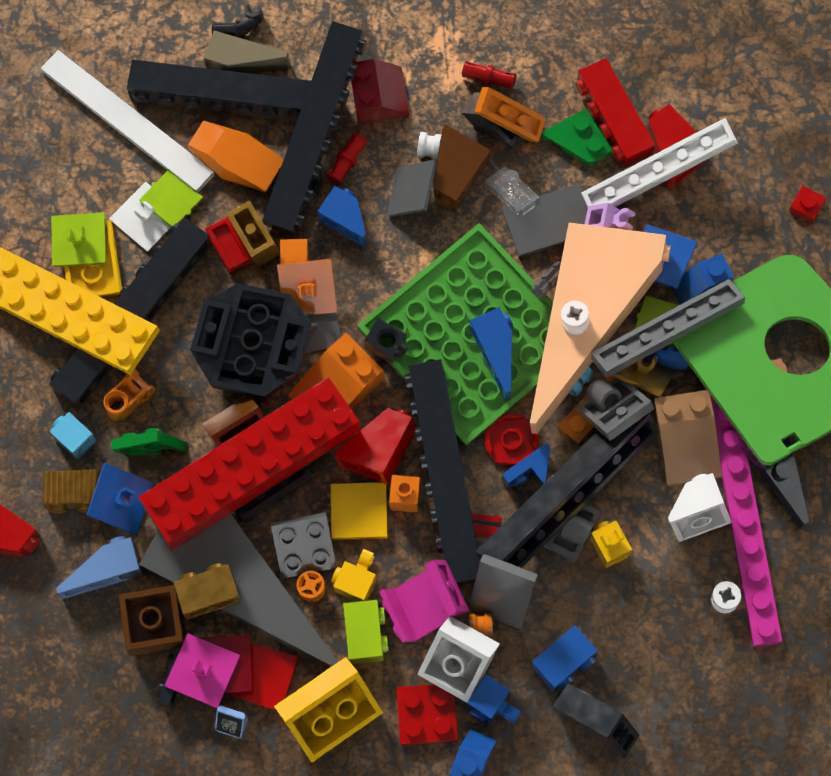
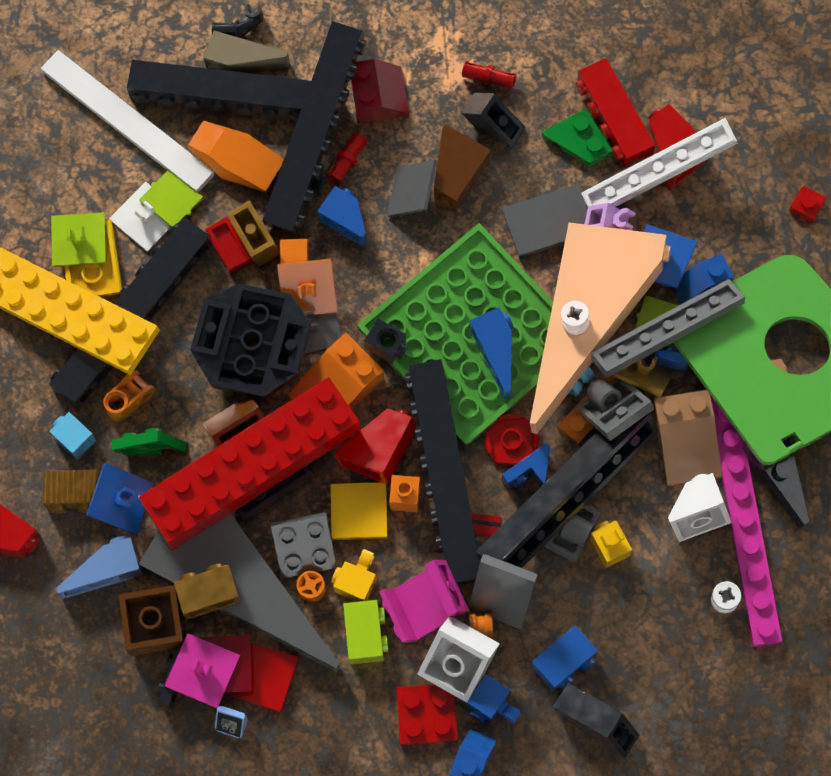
(328, 709): yellow brick -> none
(428, 146): white wheel -> none
(510, 114): orange plate -> none
(512, 191): clear tile -> none
(547, 281): dark grey axle -> none

